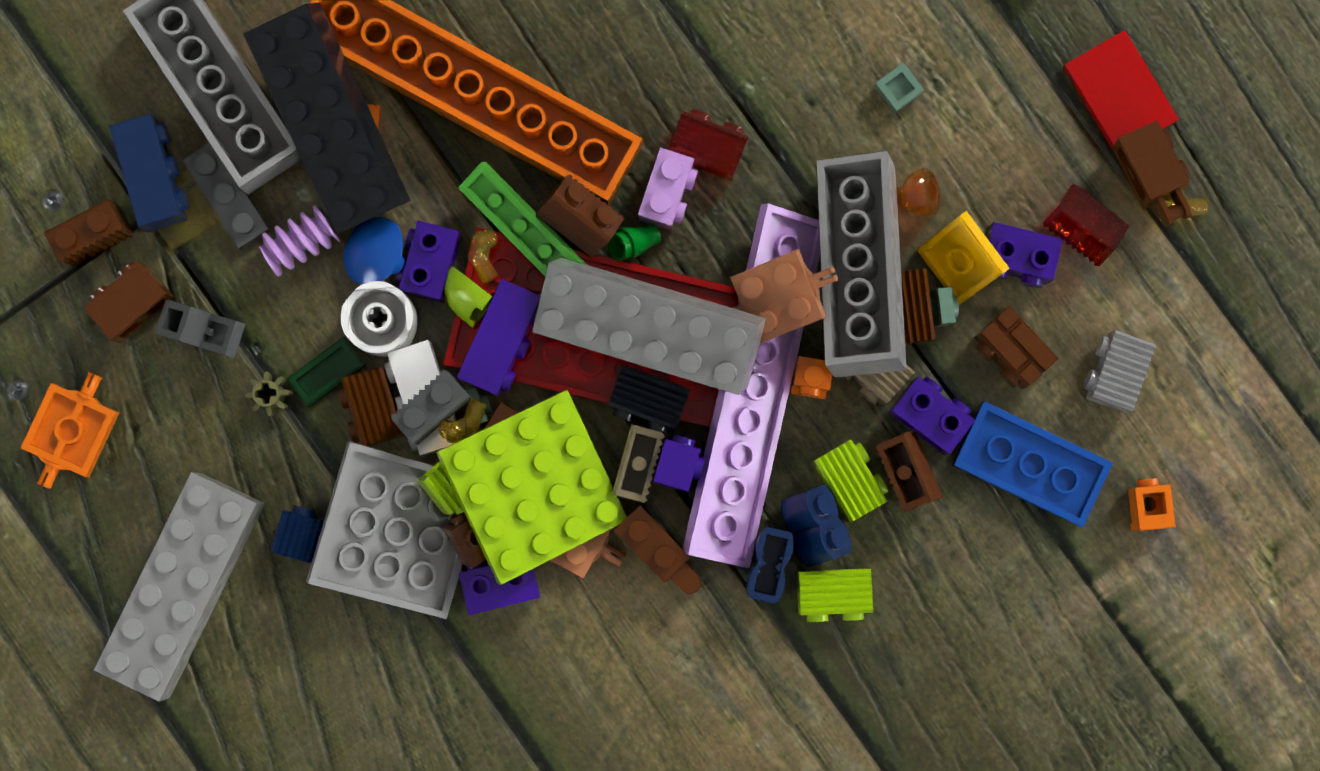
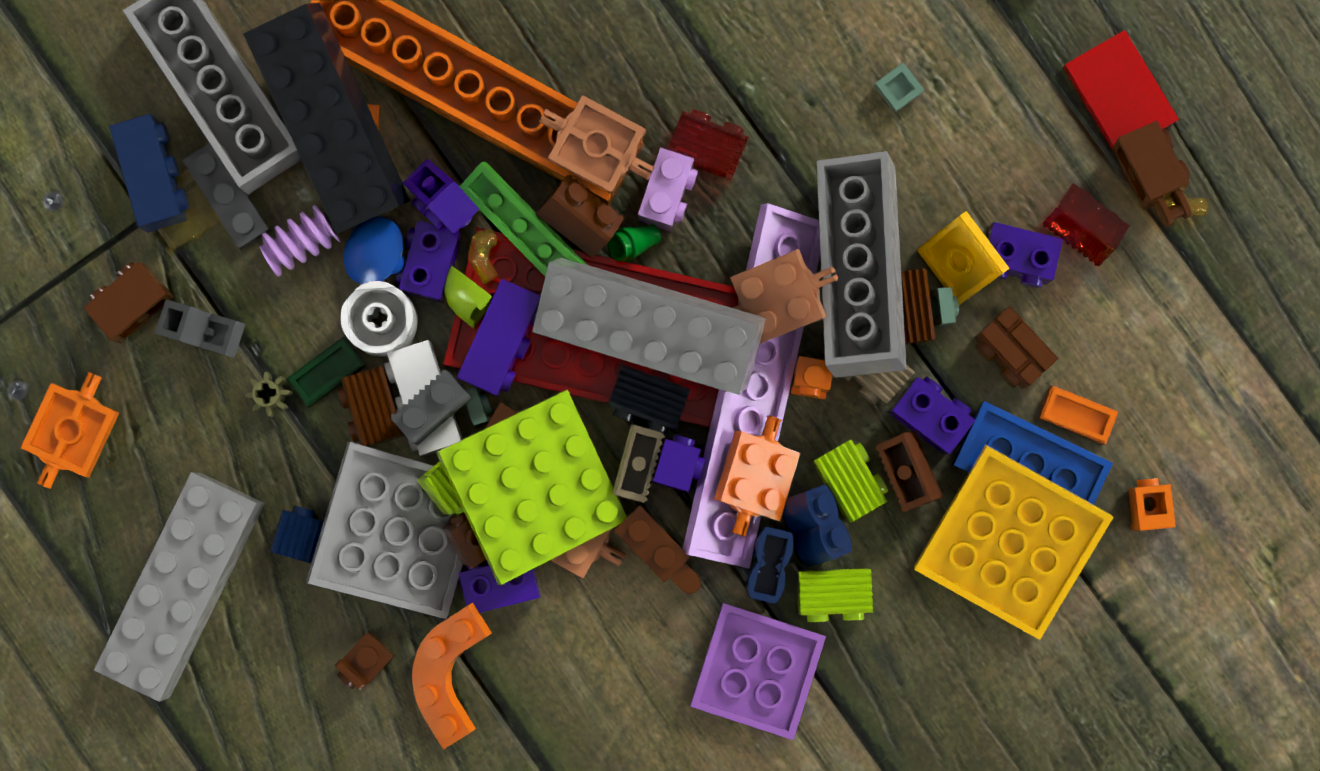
(88, 233): reddish brown brick -> none
(363, 662): none -> reddish brown bracket
(434, 677): none -> orange plate
(439, 197): none -> dark purple brick
(465, 426): clear yellow arm -> none
(596, 144): none -> nougat plate
(757, 476): none -> plate
(758, 671): none -> medium lavender plate
(920, 193): clear orange brick -> none
(1013, 542): none -> yellow plate
(1078, 415): none -> orange tile
(1119, 371): light grey brick -> none

